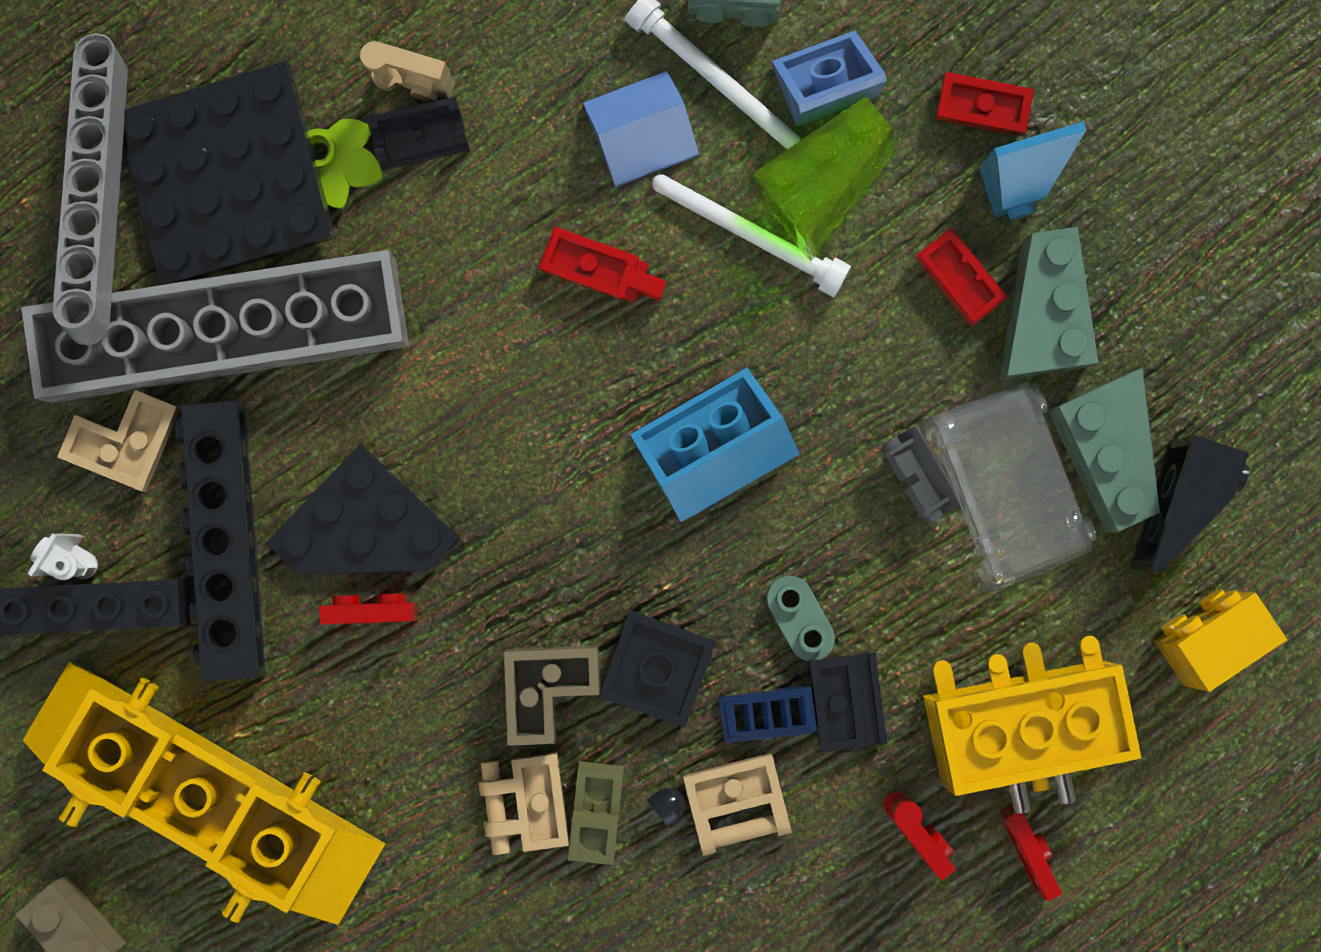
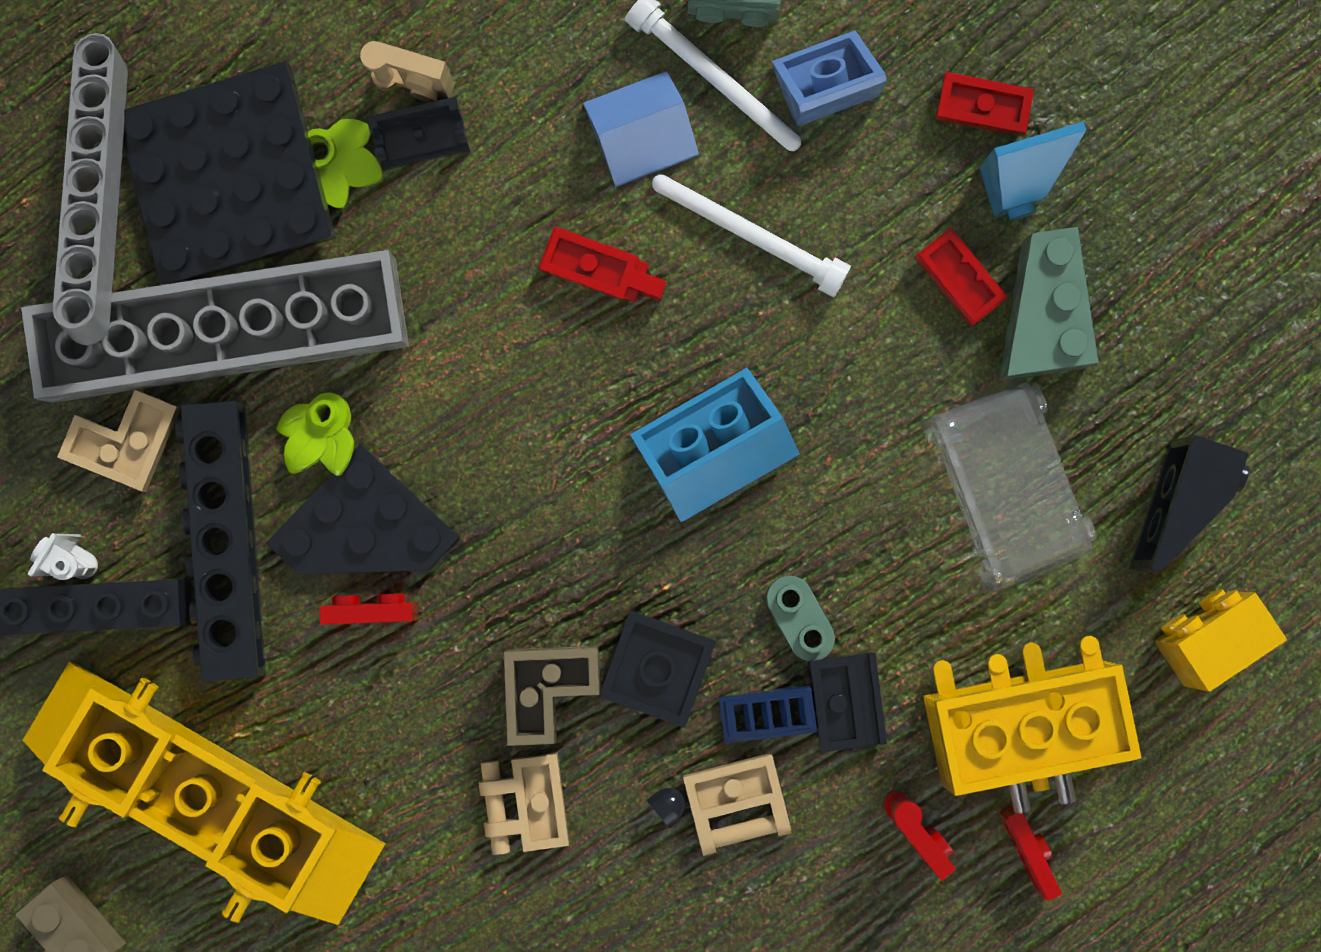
(317, 440): none -> lime plate
(596, 813): olive slope -> none
(825, 173): clear neon green wedge -> none
(919, 467): dark grey hinge -> none
(1112, 450): sand green wedge -> none

